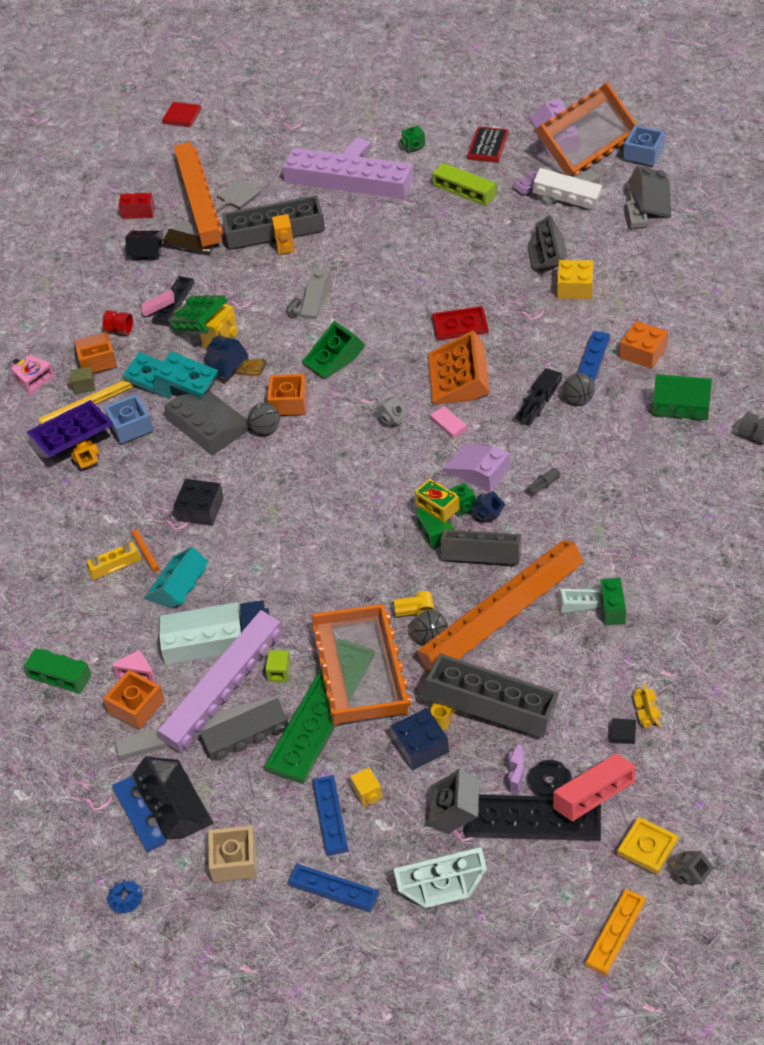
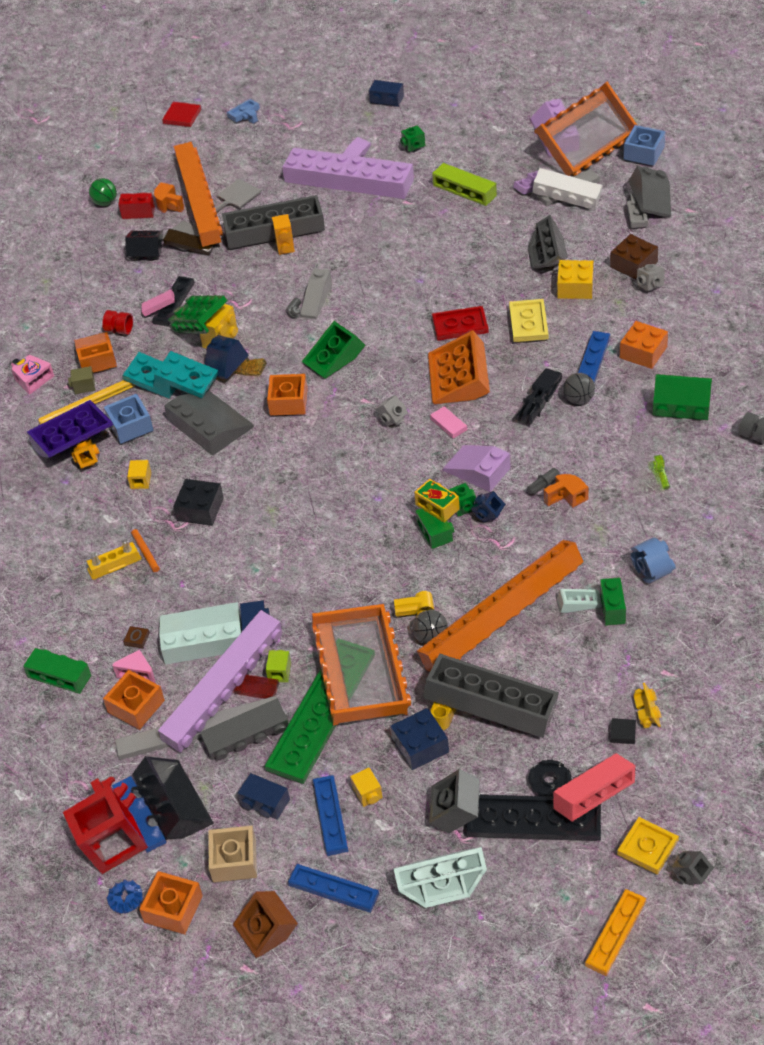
(102, 192): none -> green piece
(102, 817): none -> red piece
(136, 637): none -> reddish brown tile
(139, 474): none -> yellow brick
(167, 199): none -> orange brick
(171, 902): none -> orange brick
(177, 578): teal slope -> none
(244, 111): none -> medium blue hinge
(257, 687): none -> clear red tile
(263, 418): dark grey piece -> none
(263, 796): none -> dark blue brick
(264, 922): none -> dark orange slope
(386, 93): none -> dark blue brick
(481, 547): dark grey brick -> none
(488, 144): black tile -> none
(516, 774): lavender slope -> none
(528, 320): none -> light yellow plate
(568, 488): none -> orange brick
(632, 255): none -> reddish brown brick
(650, 277): none -> light grey brick
(652, 559): none -> medium blue brick
(659, 465): none -> clear neon green bar

